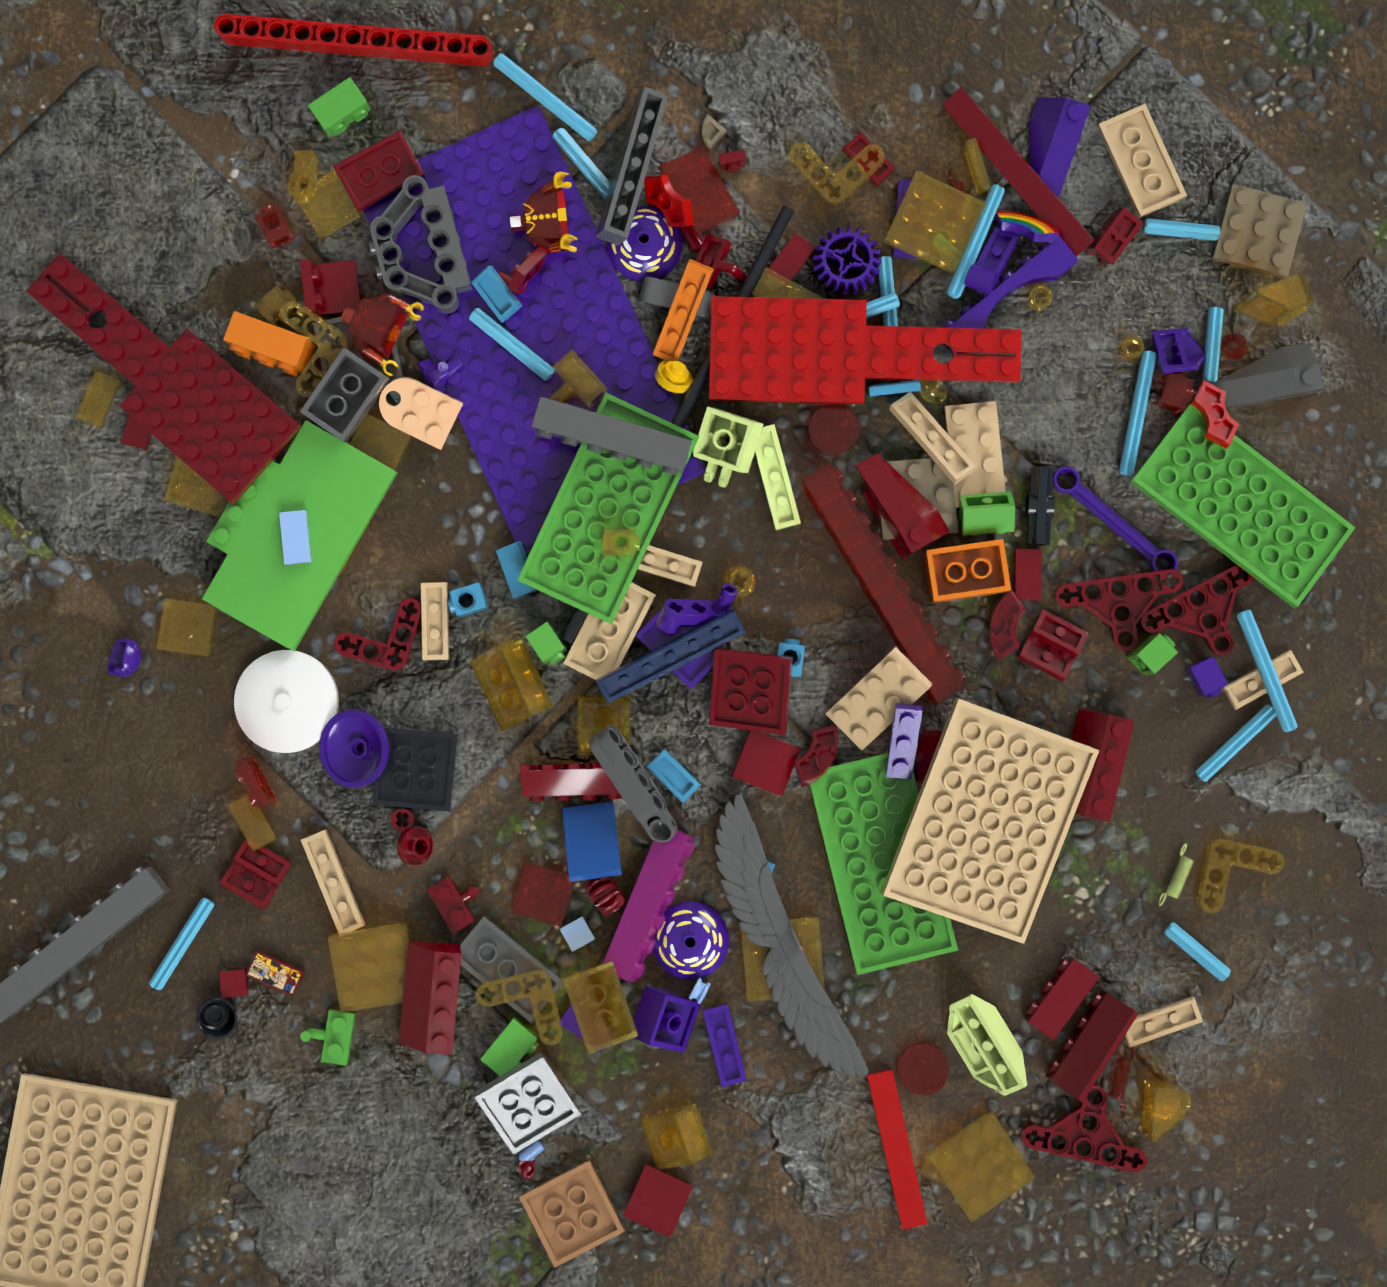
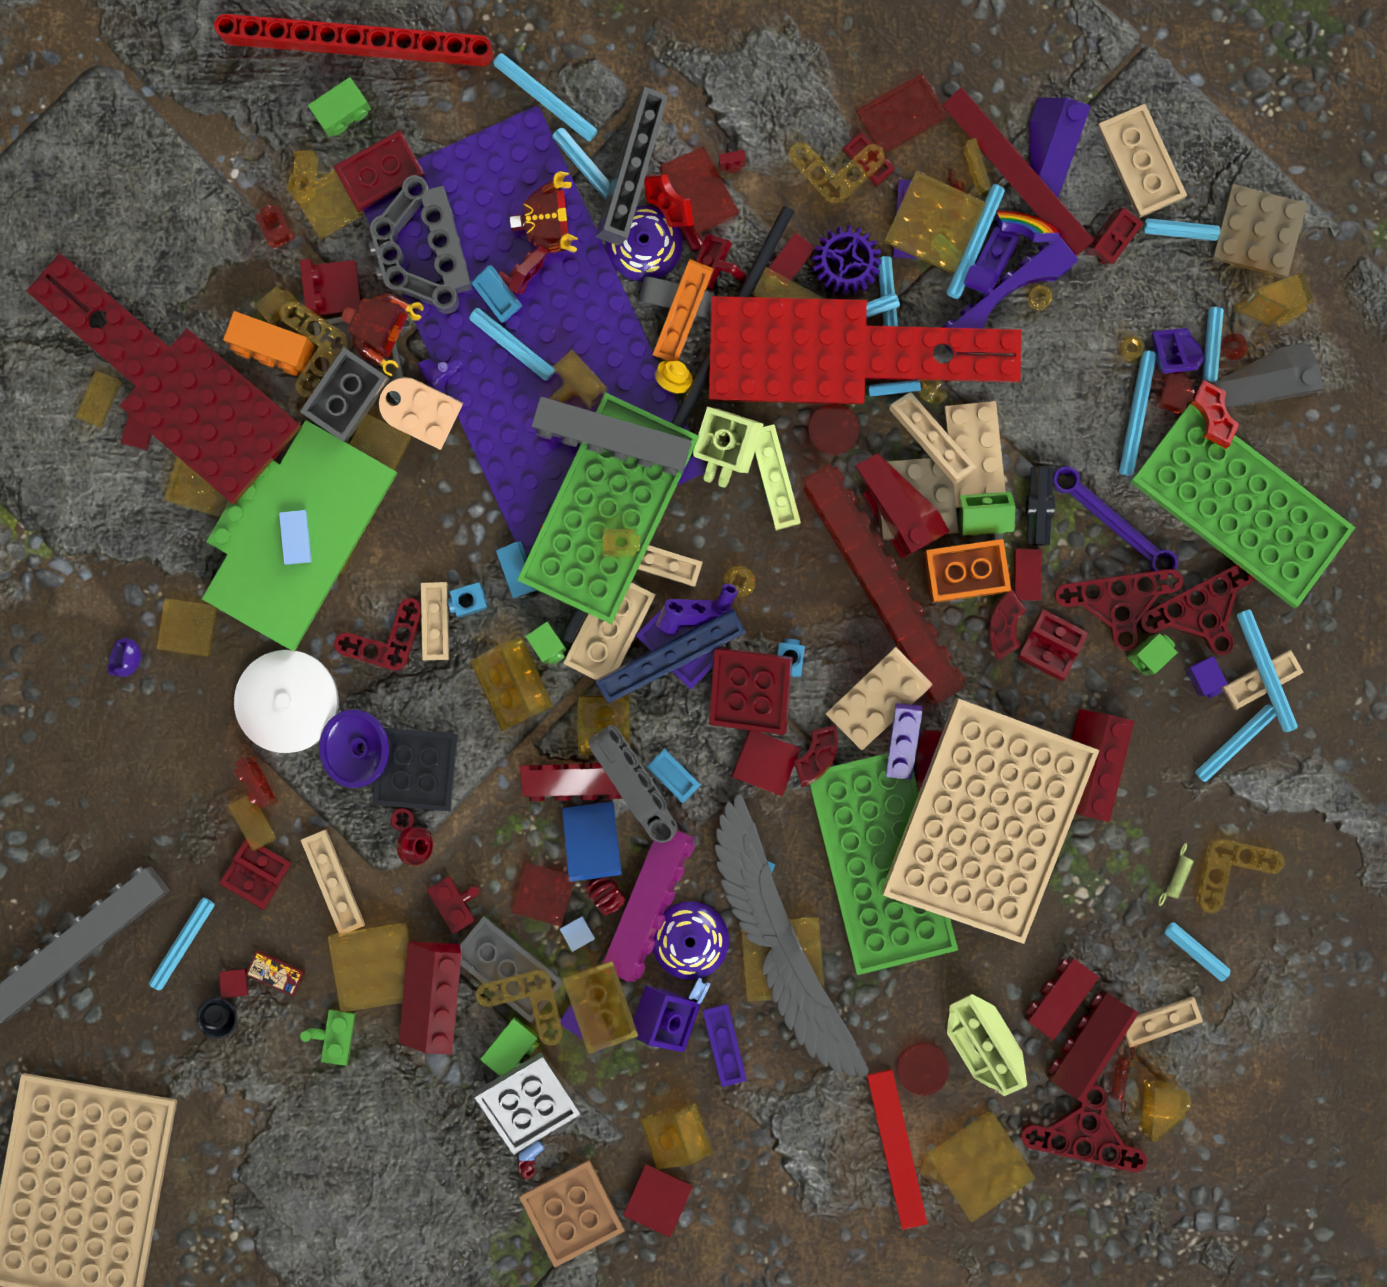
(712, 132): dark tan tile -> none
(902, 113): none -> clear red tile

